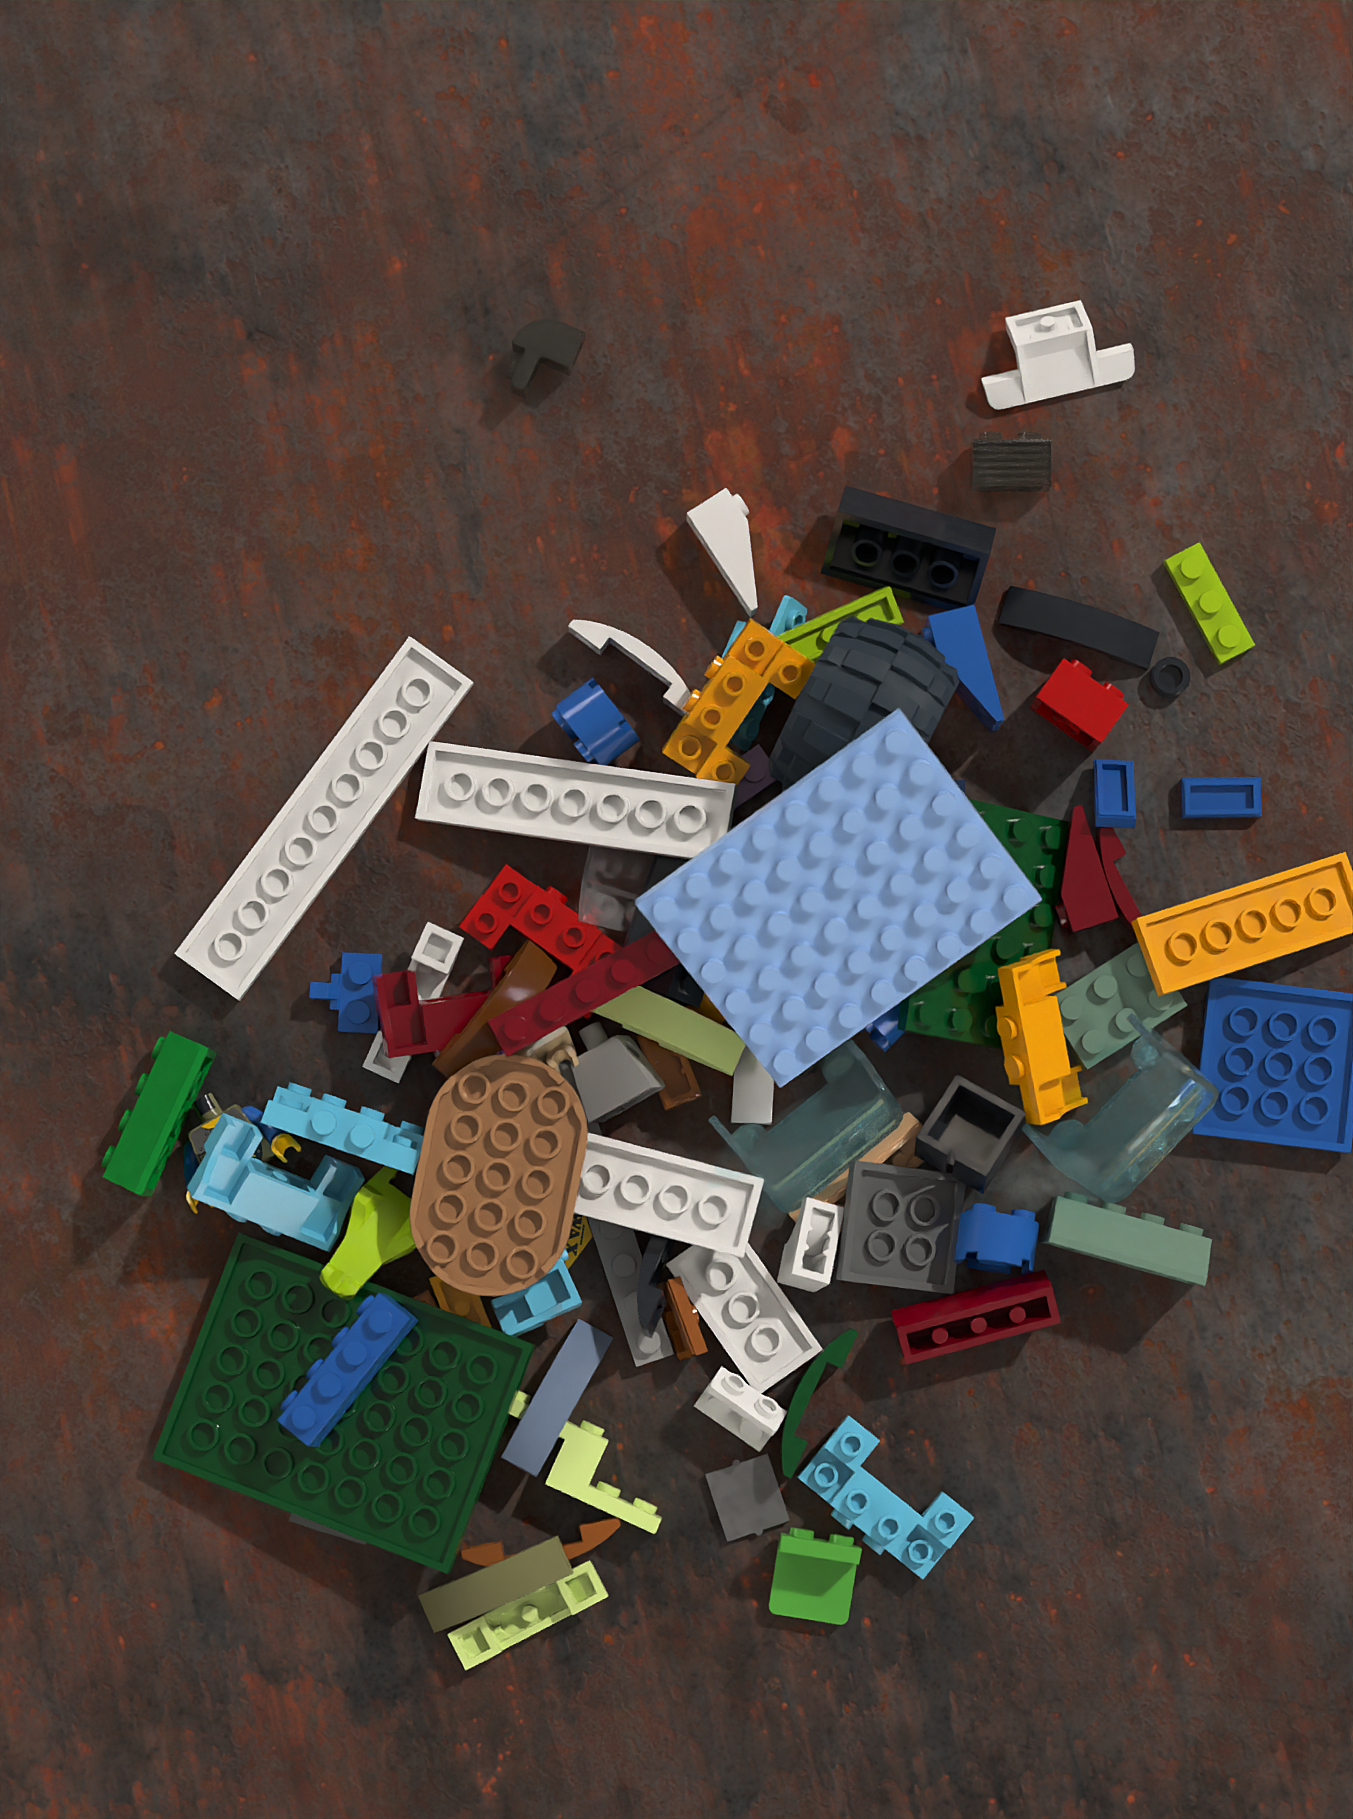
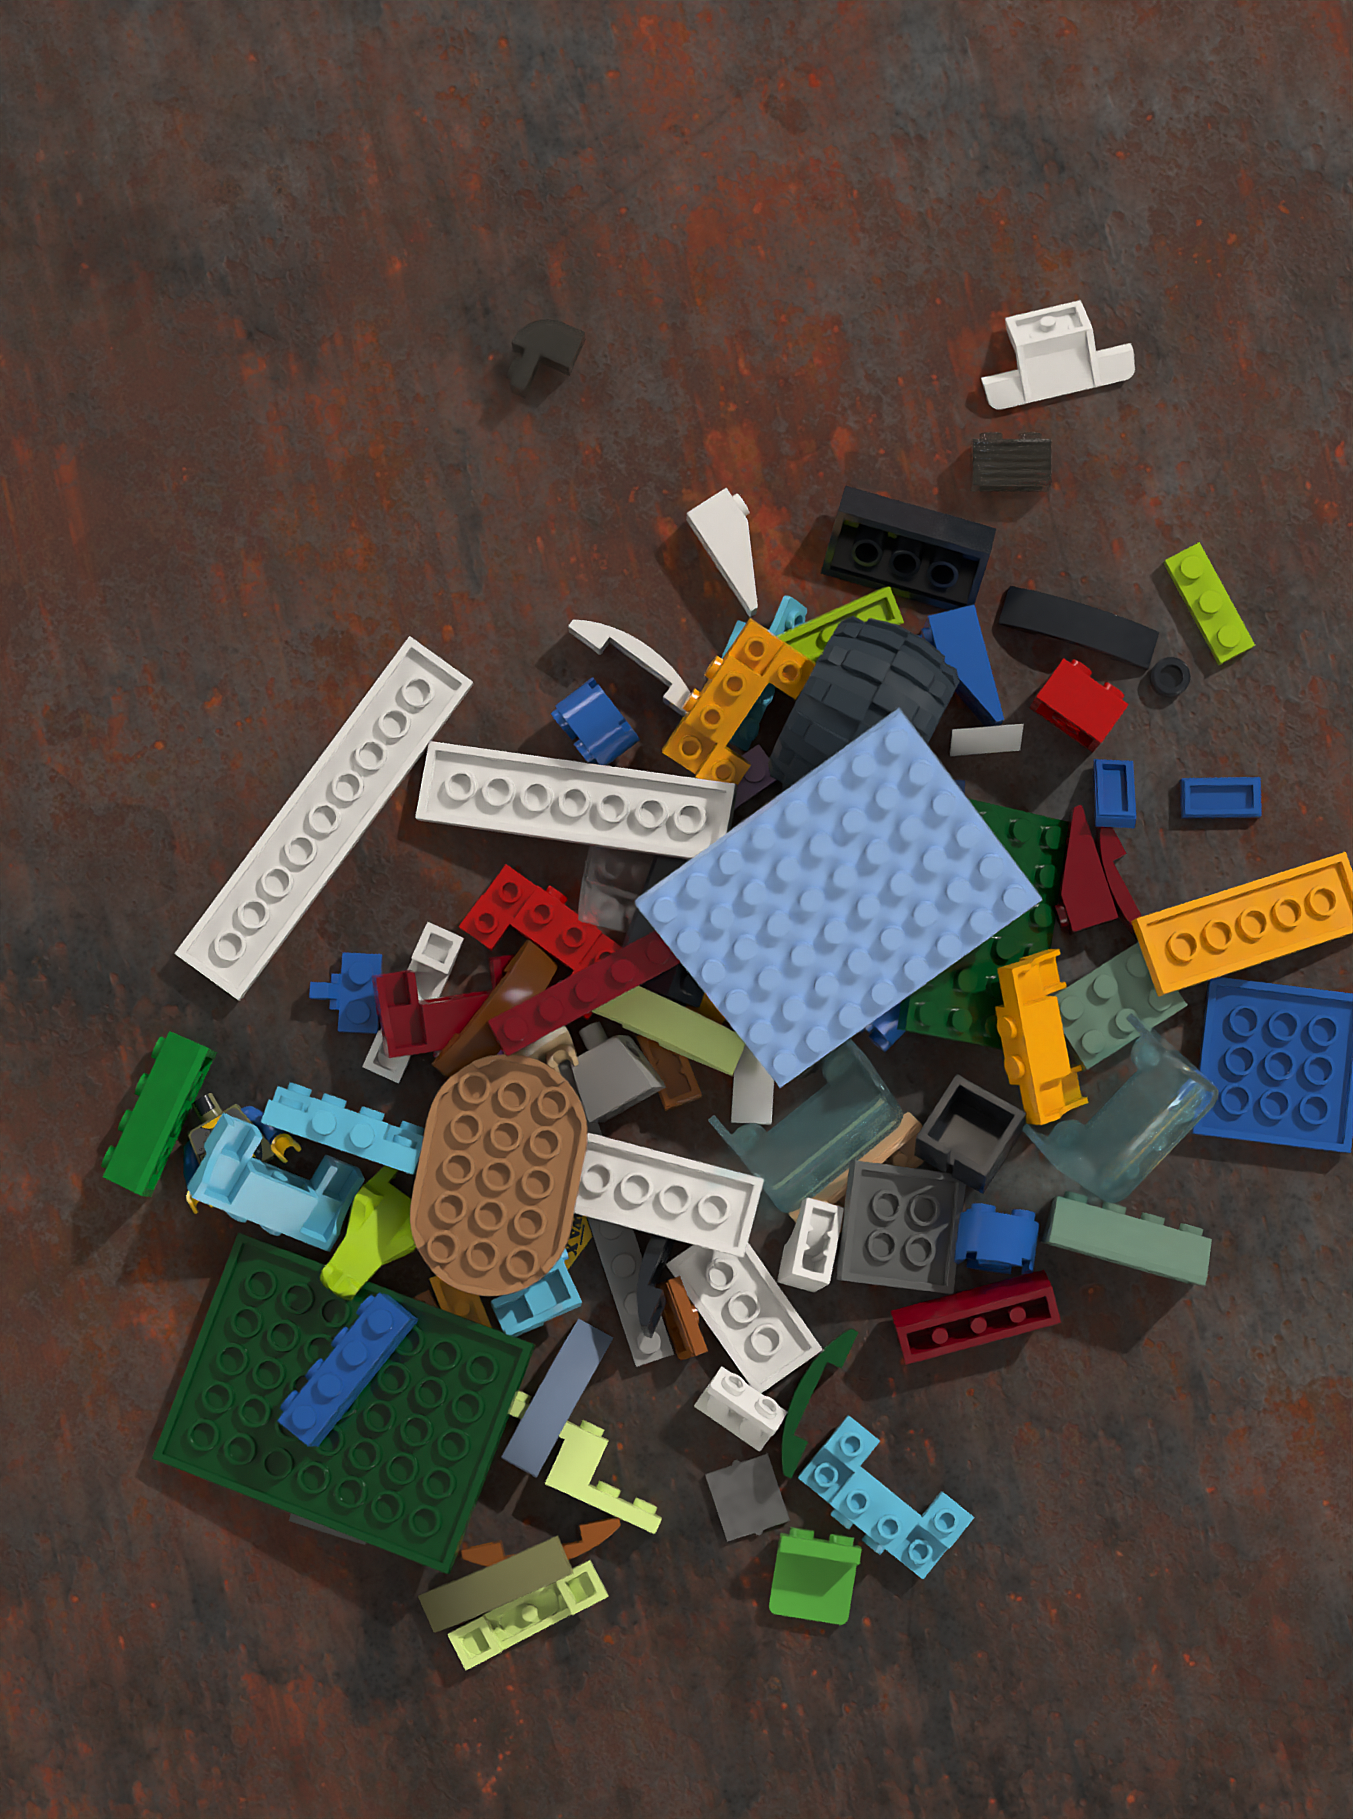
(986, 740): none -> white sticker

